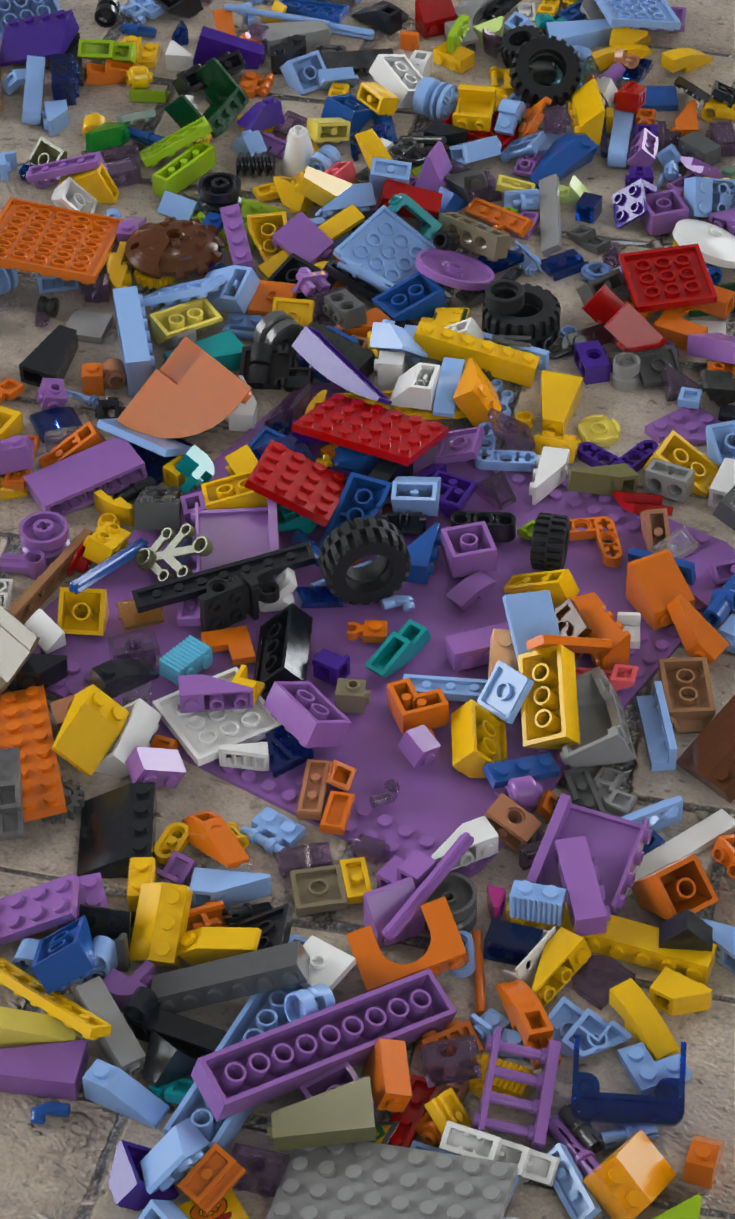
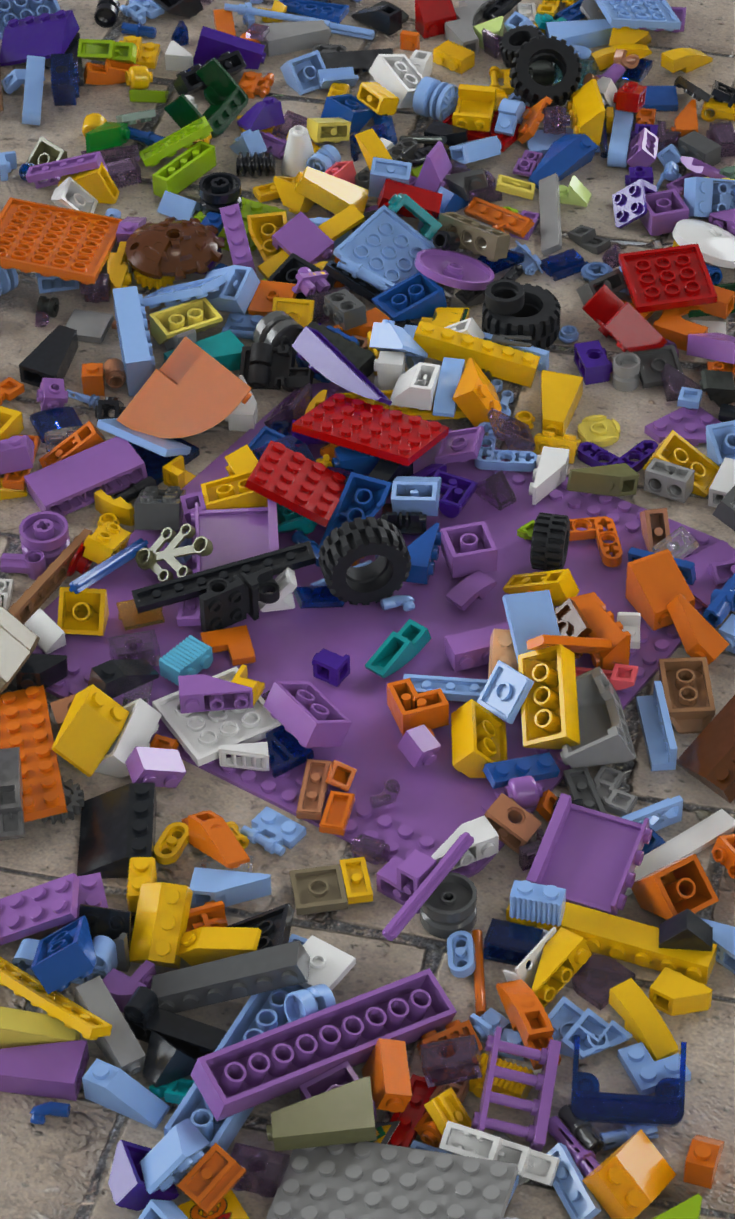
(55, 116): light blue slope -> none
(177, 870): medium lavender bracket -> none
(196, 467): teal brick -> none
(244, 912): black axle -> none
(281, 54): black brick -> none
(283, 647): black slope -> none
(304, 857): clear purple slope -> none
(352, 695): dark tan brick -> none
(358, 194): light blue slope -> none
(372, 631): orange plate -> none
(382, 906): medium lavender slope -> none
(444, 952): orange arch -> none
(458, 32): lime hinge -> none
(496, 901): dark pink slope -> none
(500, 524): black beam -> none
(522, 199): light blue hips -> none
(523, 146): medium blue plate -> none
(581, 880): medium lavender brick -> none
(588, 208): clear blue brick -> none
(592, 333): black plate -> none
(639, 501): red slope -> none

